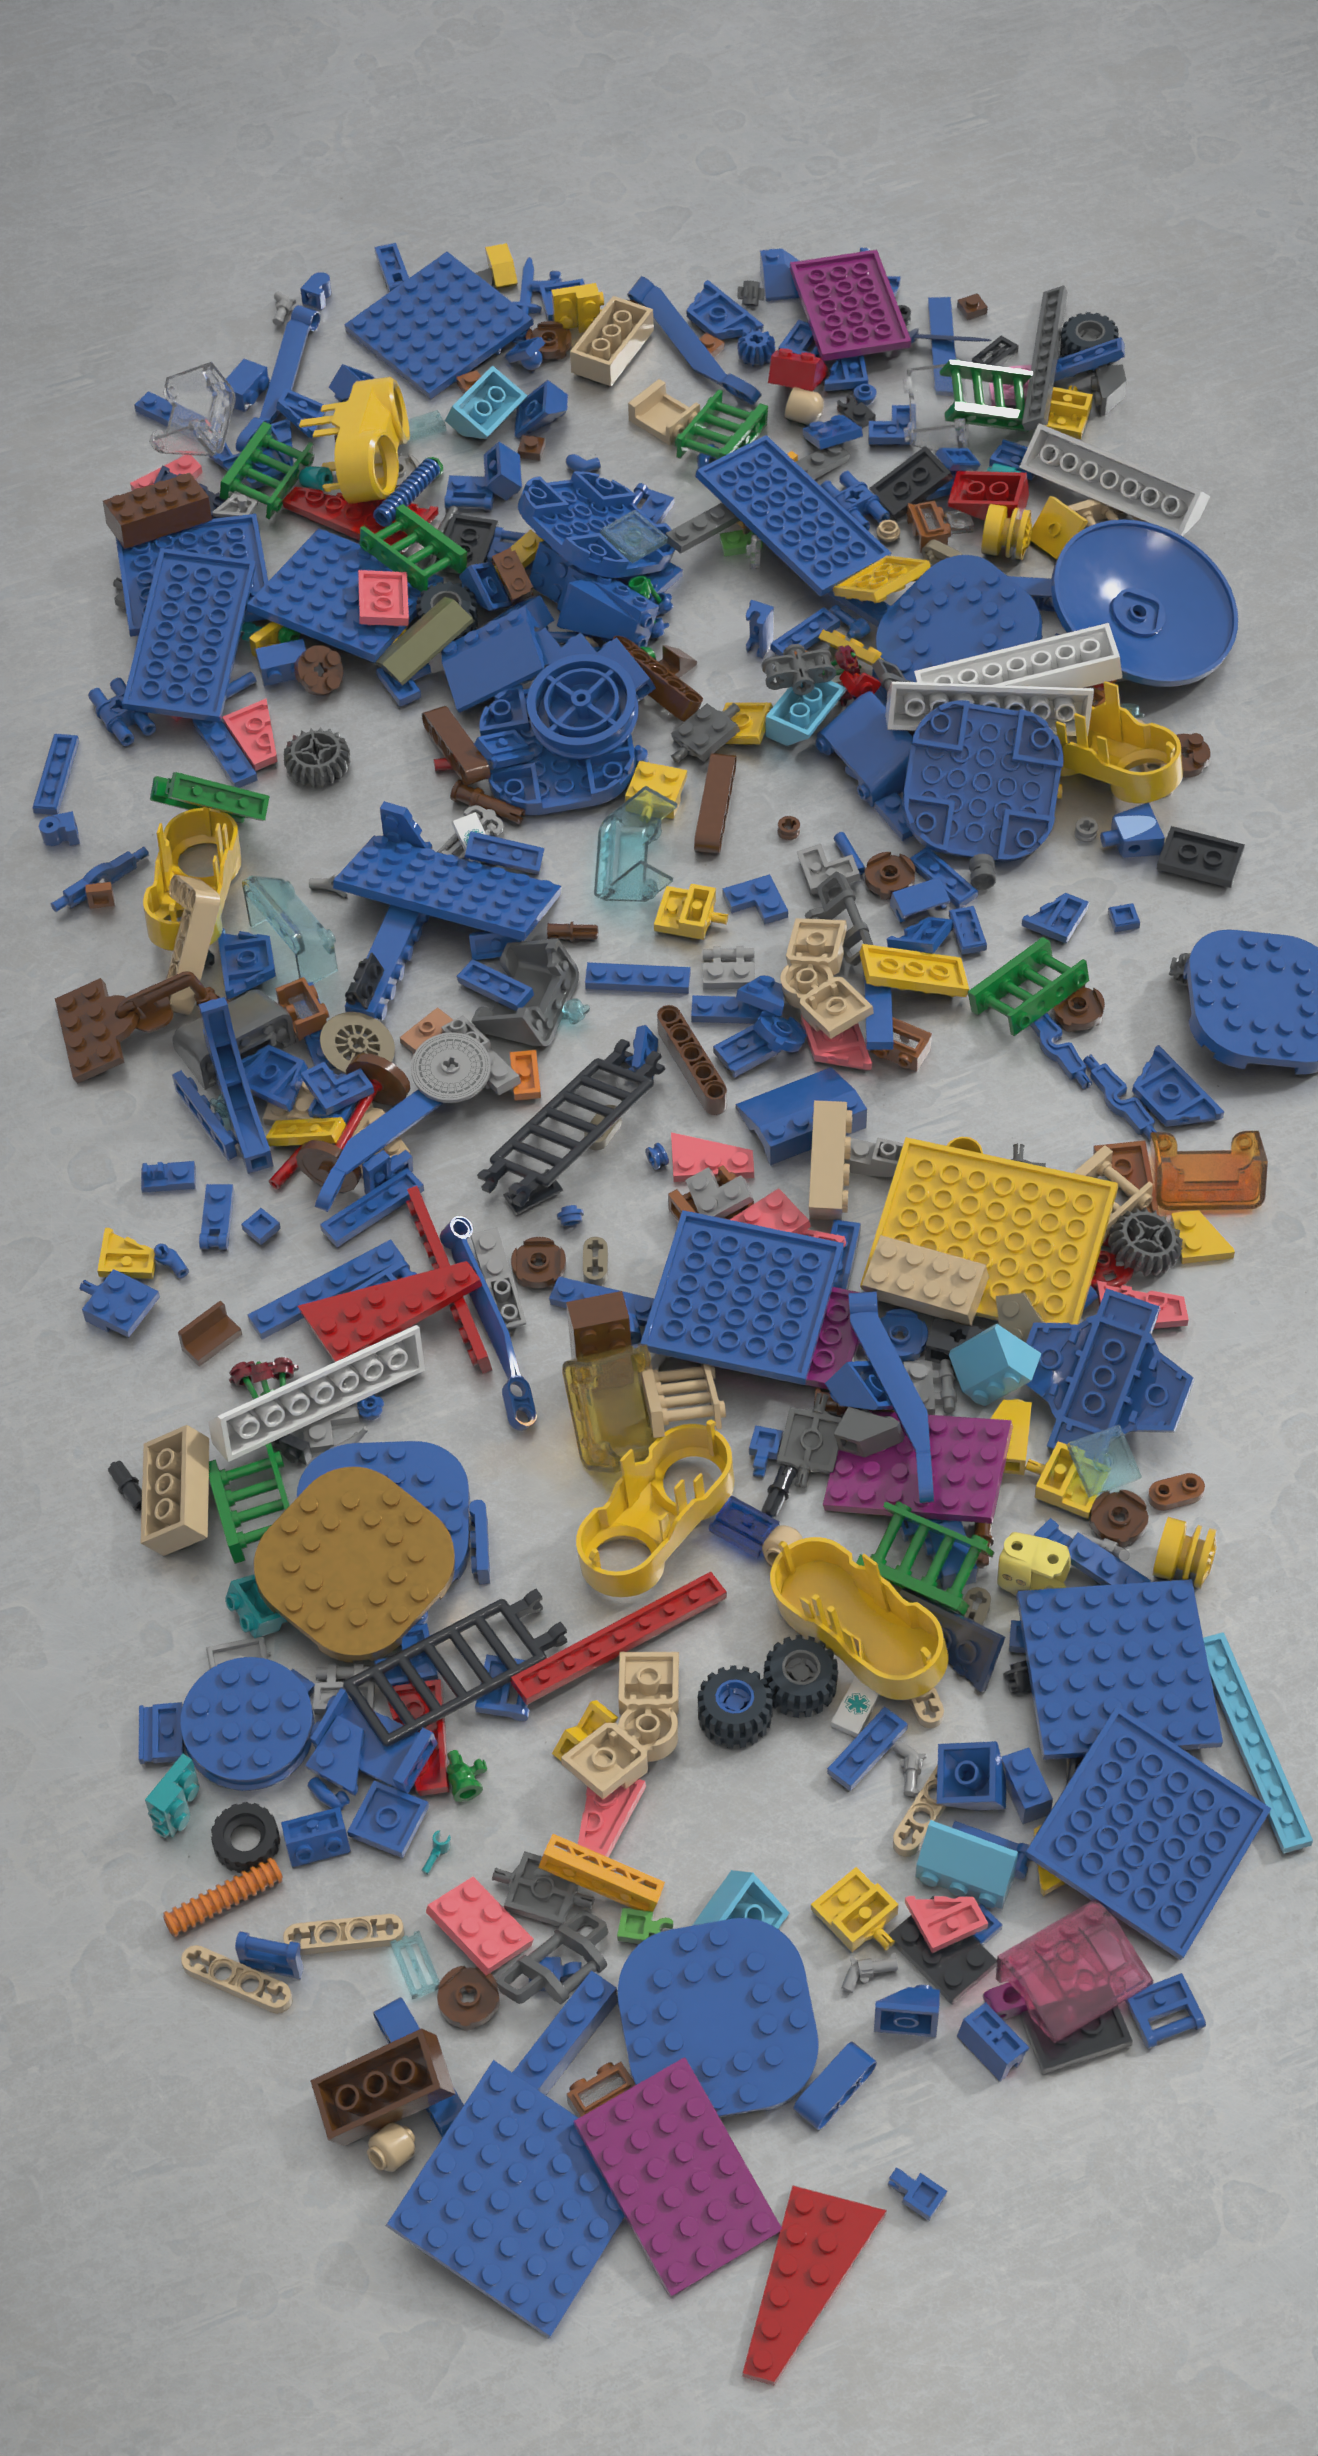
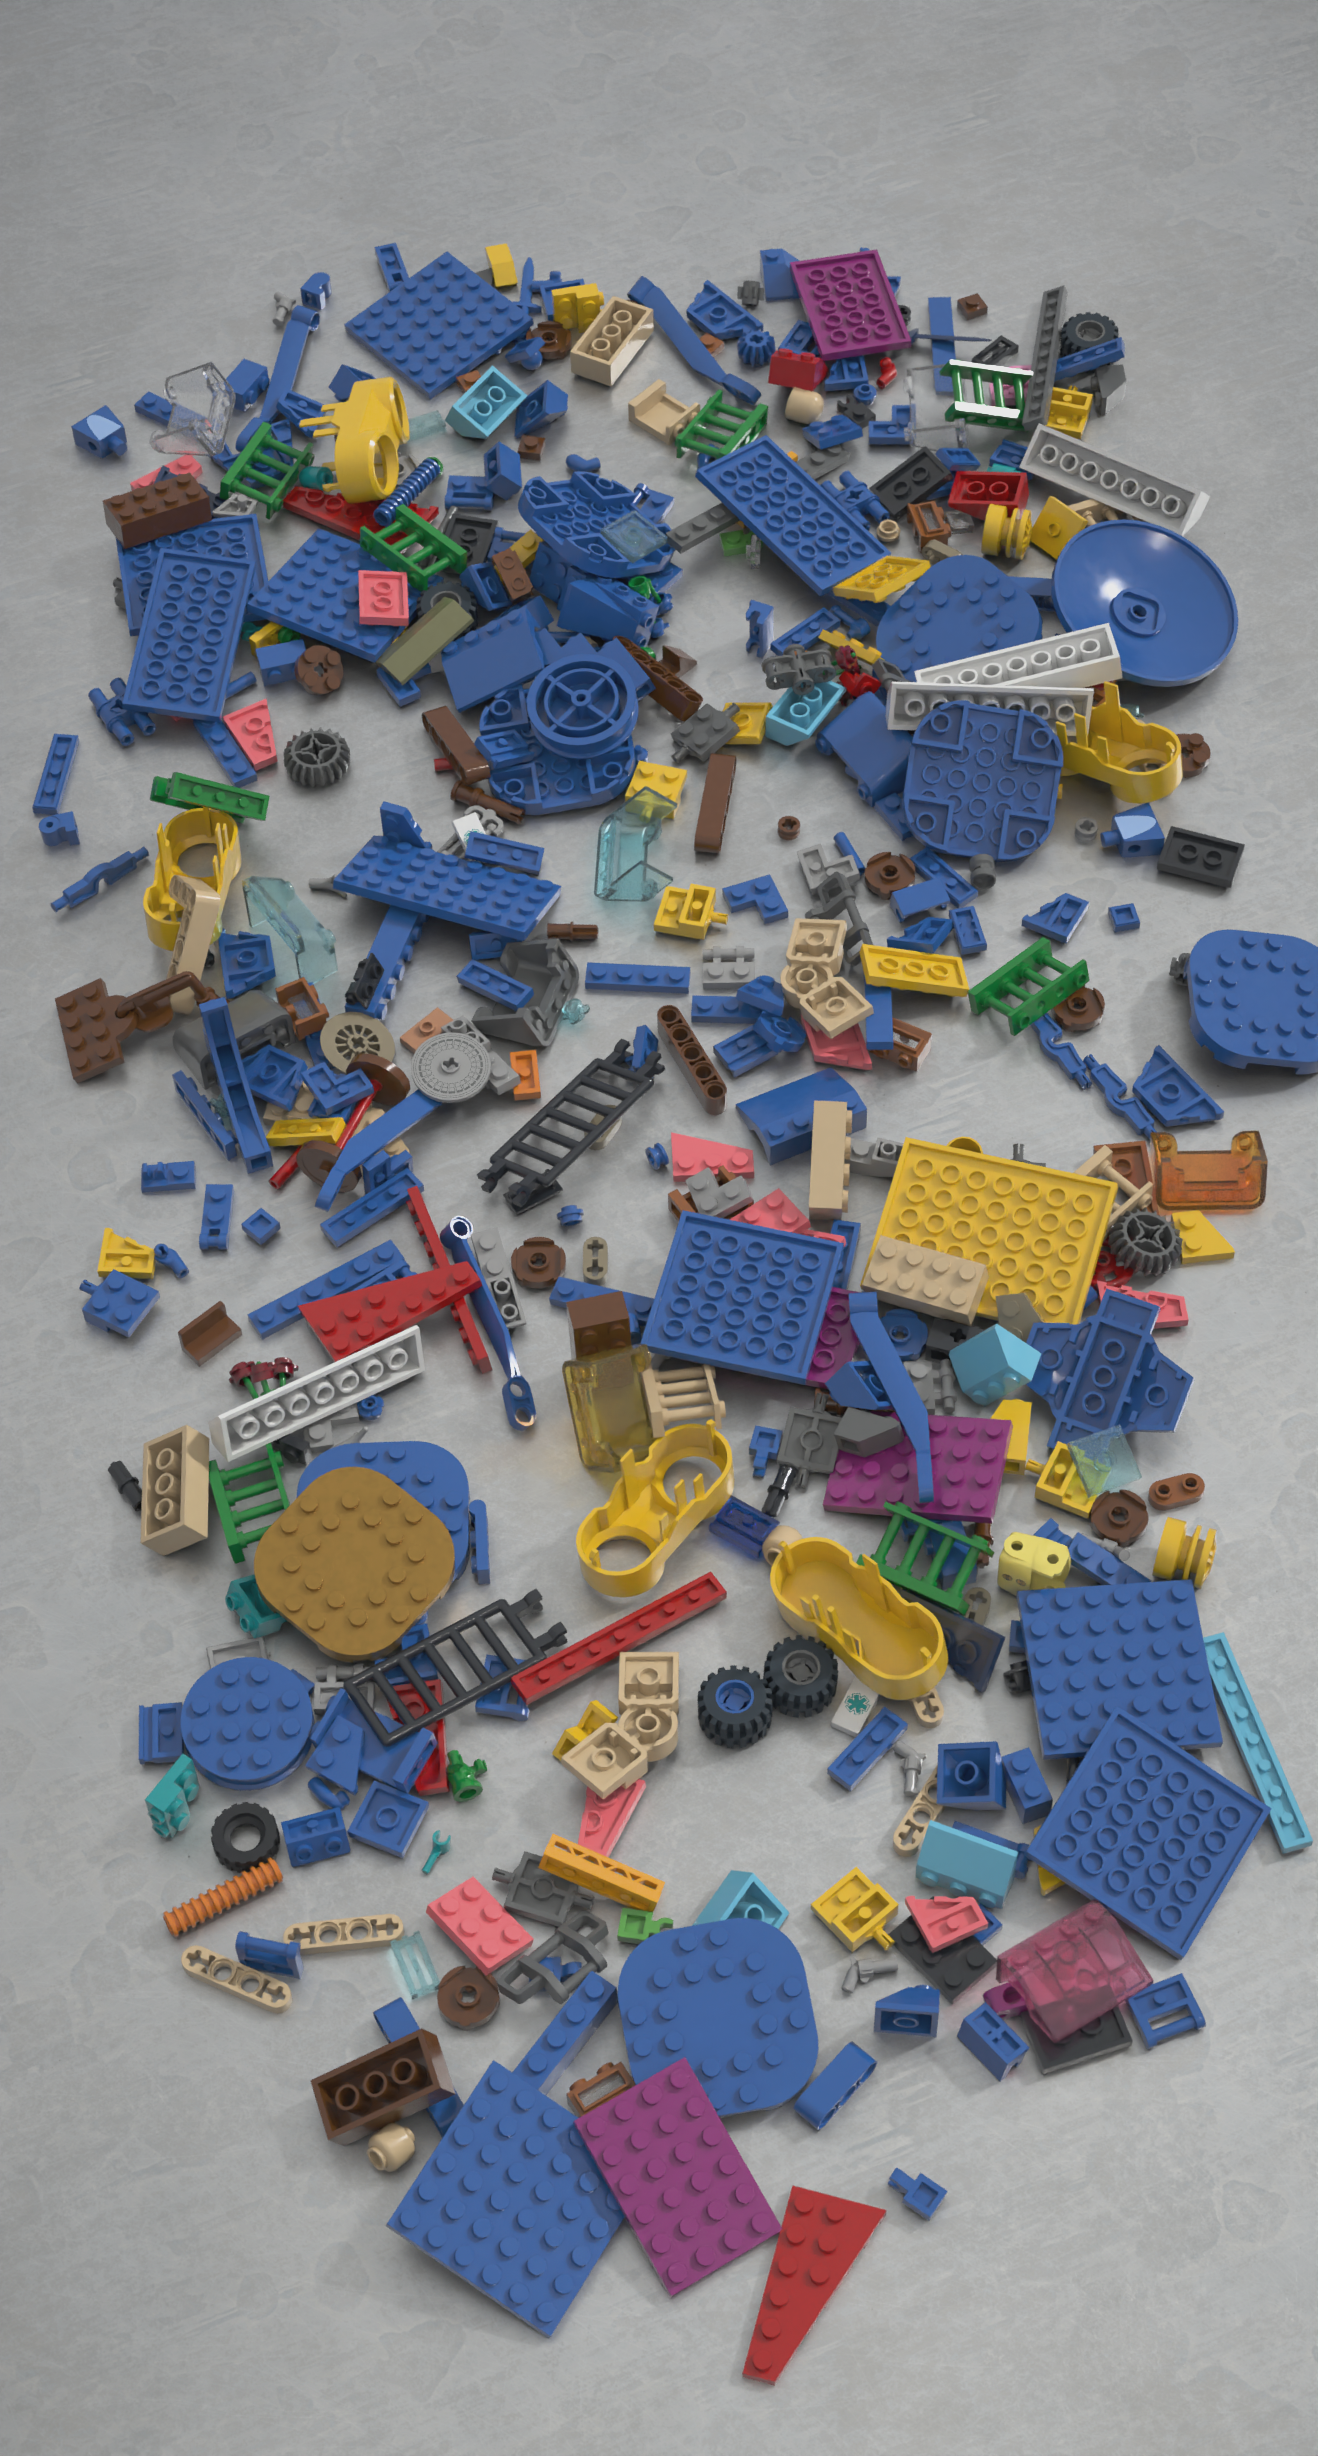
(100, 433): none -> blue torso
(100, 895): dark orange plate -> none
(888, 373): none -> red arm

